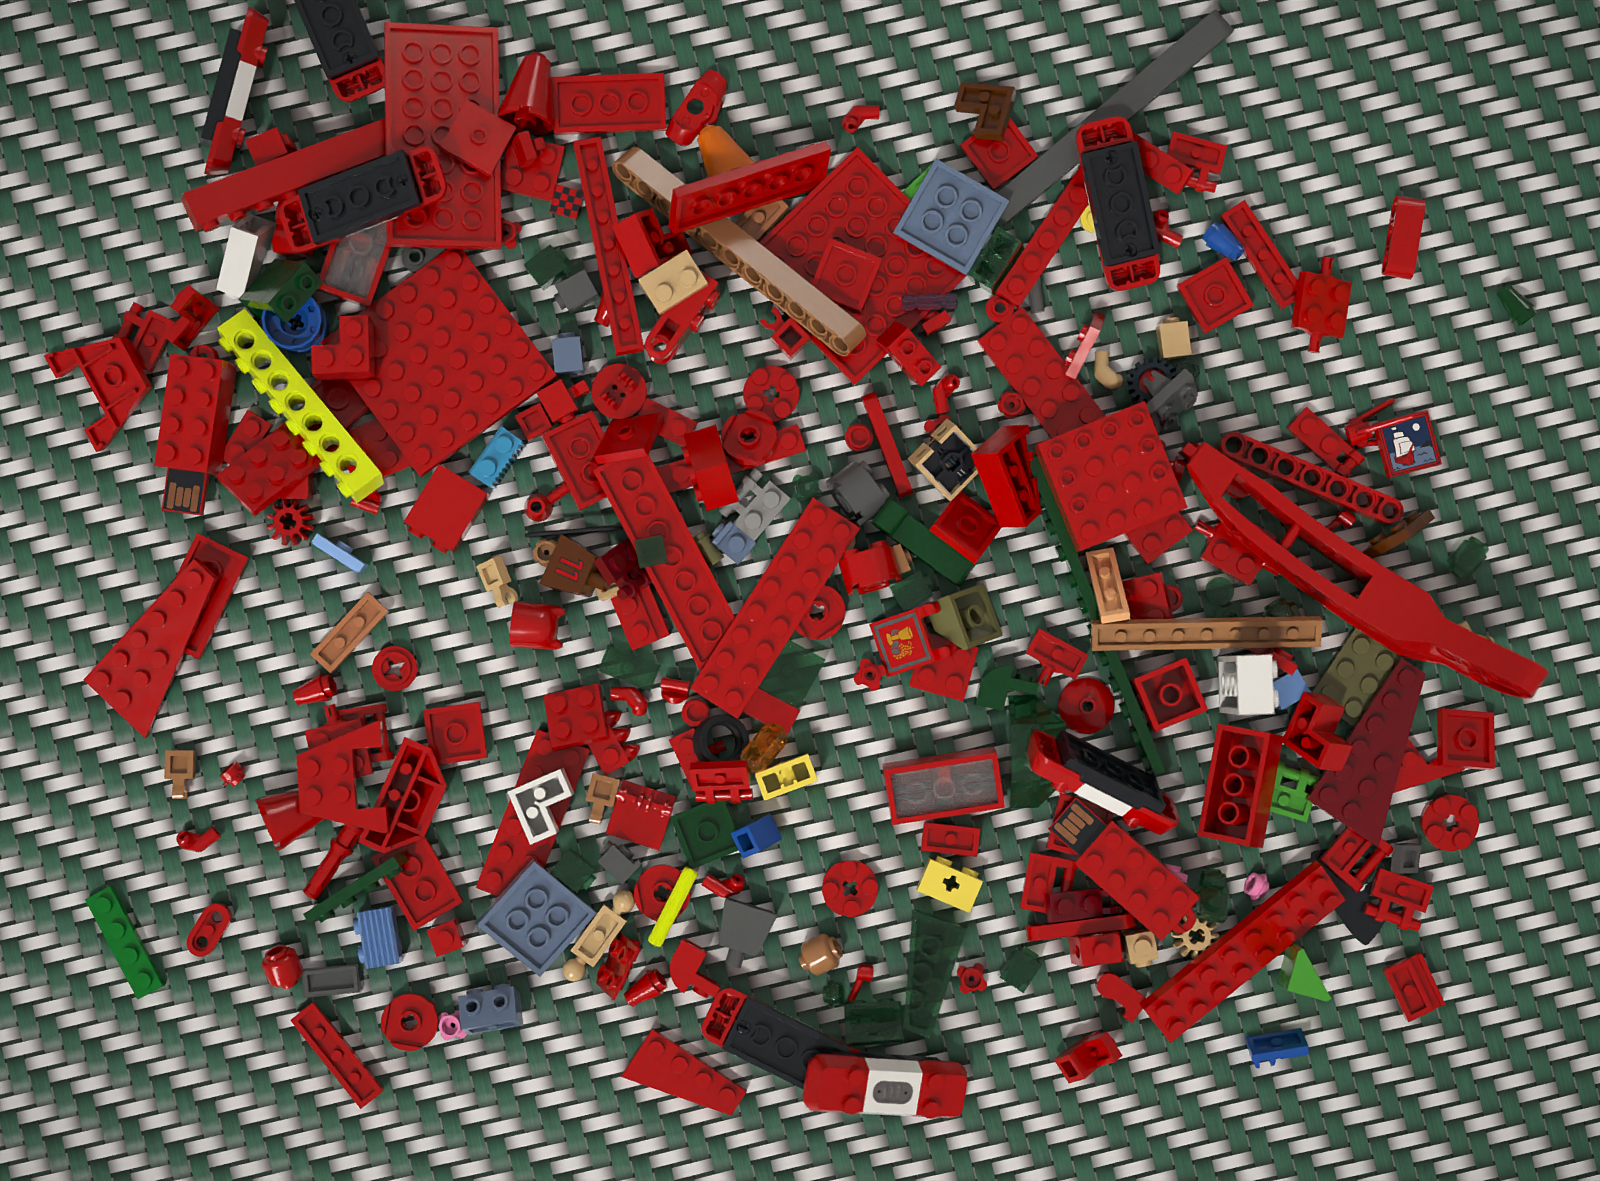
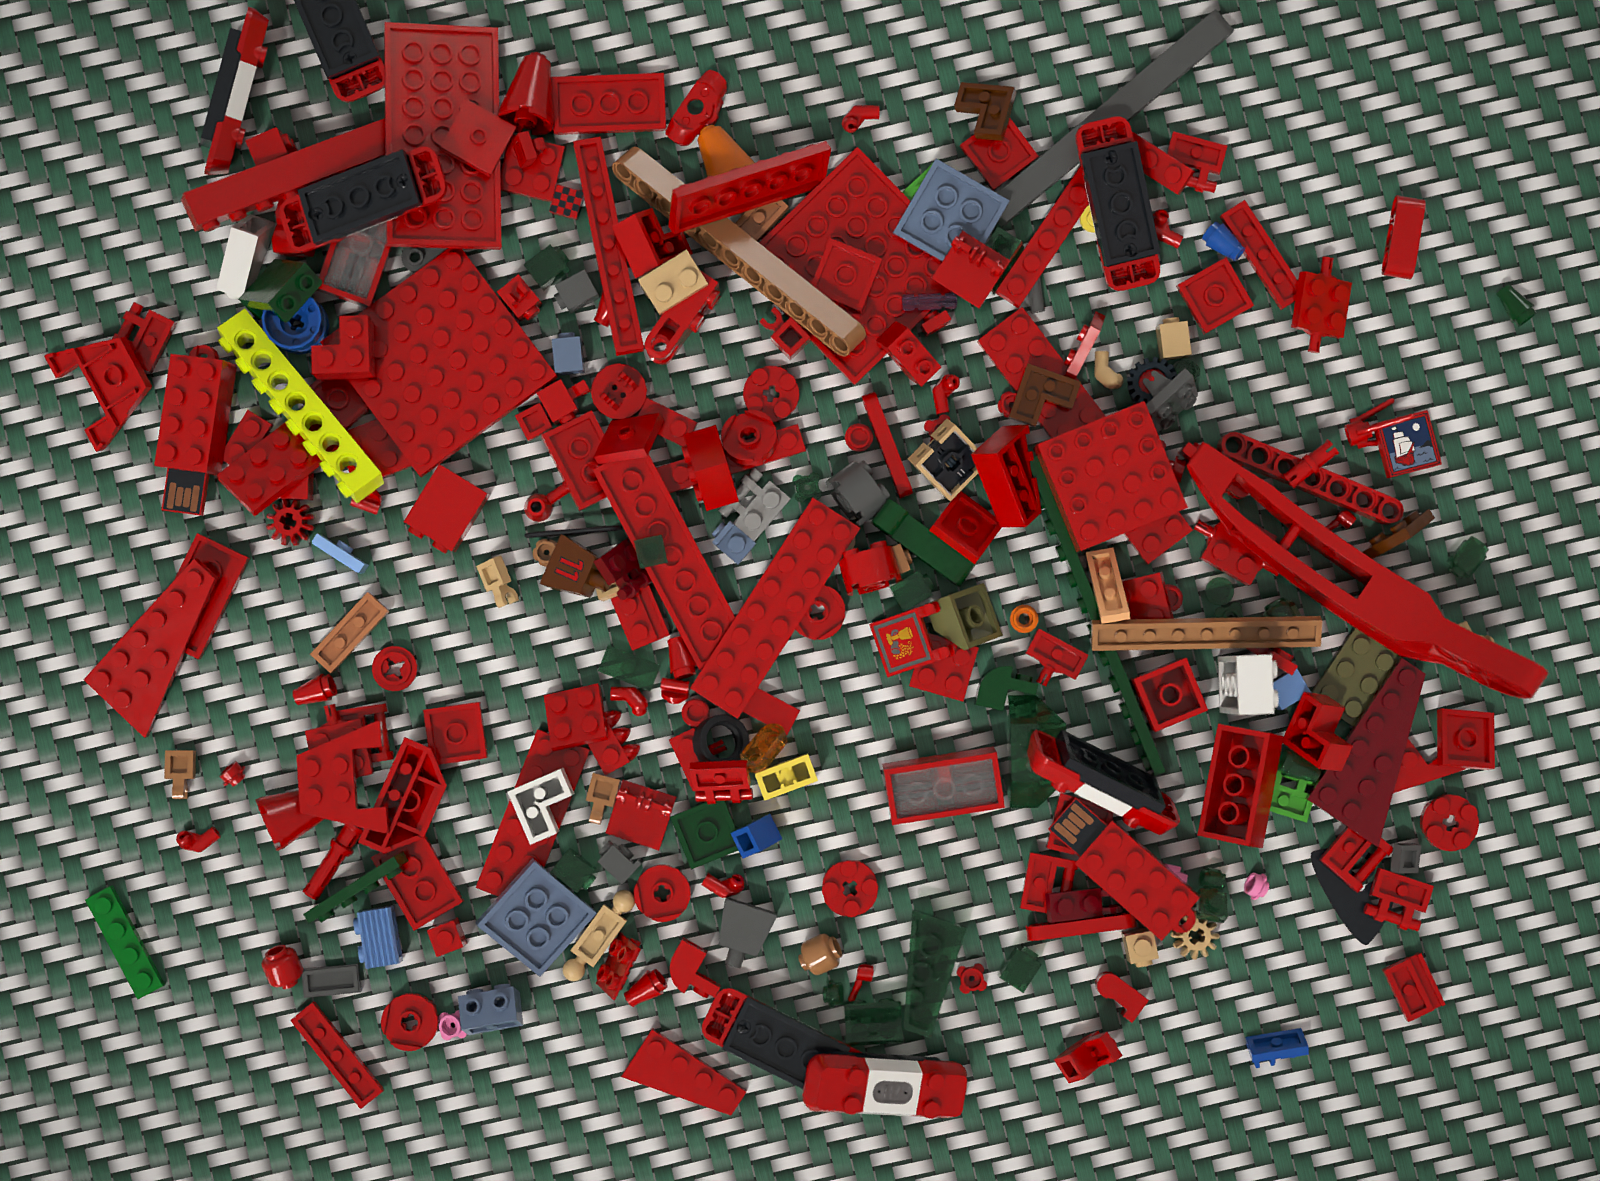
(195, 313): red plate -> none
(209, 928): red plate -> none
(497, 457): dark azure brick -> none
(513, 230): red plate -> none
(520, 298): none -> red brick
(535, 625): red piece -> none
(672, 906): neon yellow axle -> none
(680, 660): none -> red cone
(707, 548): olive pin -> none
(792, 674): clear green plate -> none
(872, 682): red plate -> none
(950, 839): red plate -> none
(962, 895): light yellow brick -> none
(970, 269): none -> red hinge
(991, 312): red plate -> none
(1033, 618): none -> orange plate
(1041, 386): none -> reddish brown plate
(1071, 703): red dish -> none
(1096, 948): red torso -> none
(1242, 951): red plate -> none
(1297, 767): none -> clear green cone
(1300, 976): bright green slope -> none
(1310, 464): none -> red pin
(1324, 442): red plate -> none

